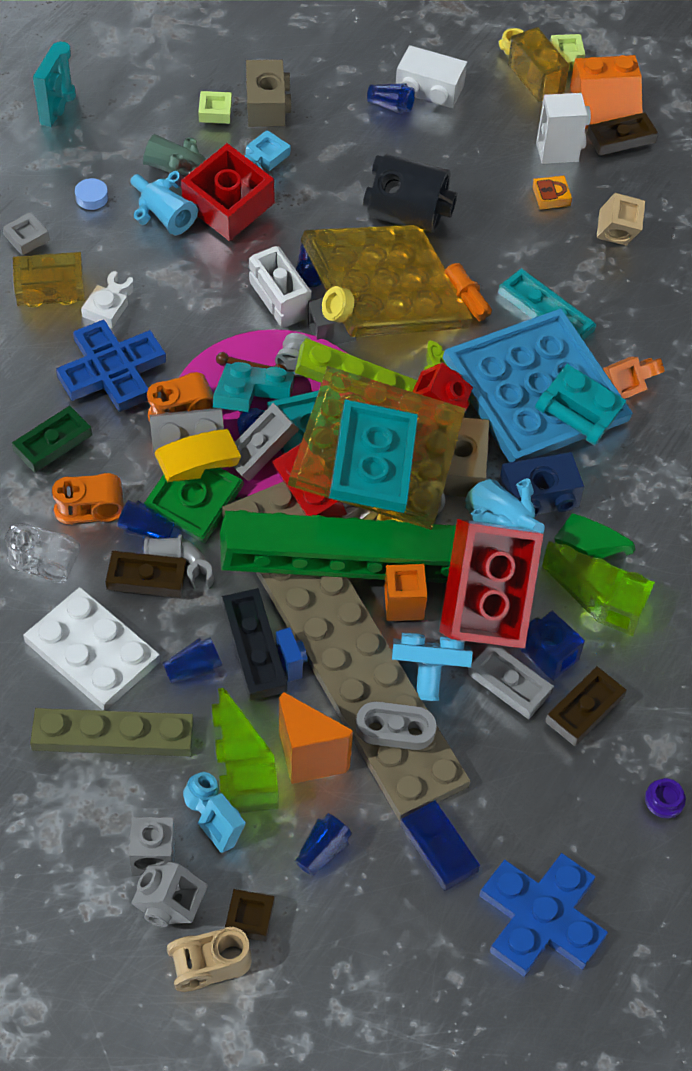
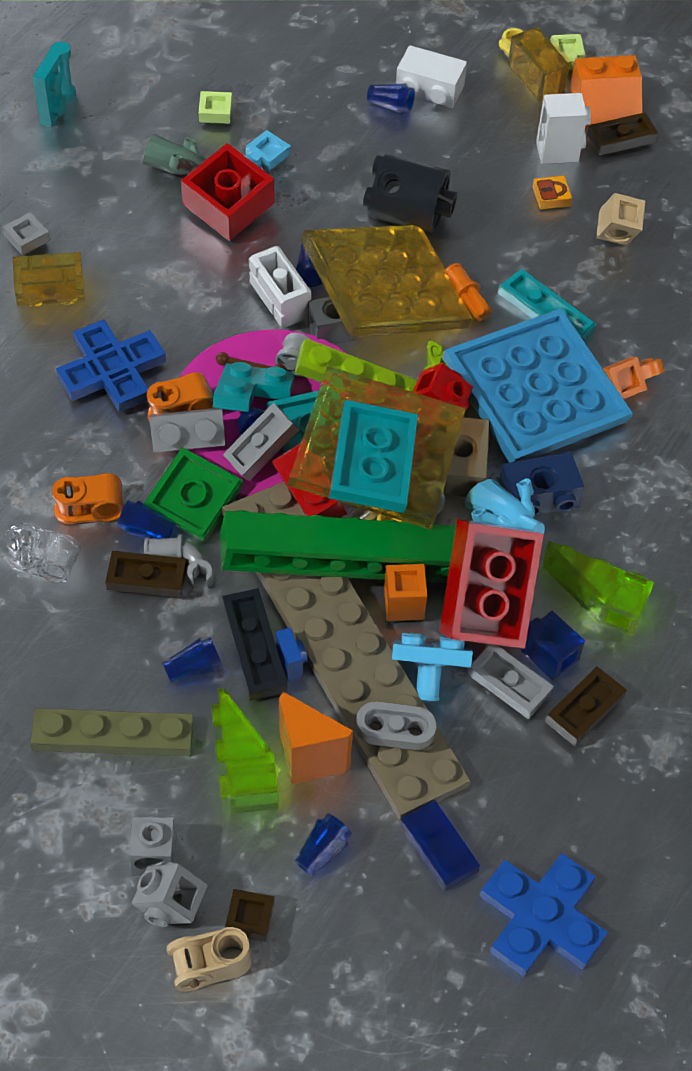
(52, 439): dark green plate -> none
(91, 194): light blue tile -> none
(92, 648): white plate -> none
(108, 302): white plate -> none
(170, 208): medium azure piece -> none
(192, 455): yellow slope -> none
(218, 818): medium azure plate -> none
(266, 93): dark tan brick -> none
(337, 304): light yellow tile -> none
(583, 397): teal plate -> none
(592, 538): green slope -> none
(665, 798): dark purple plate -> none

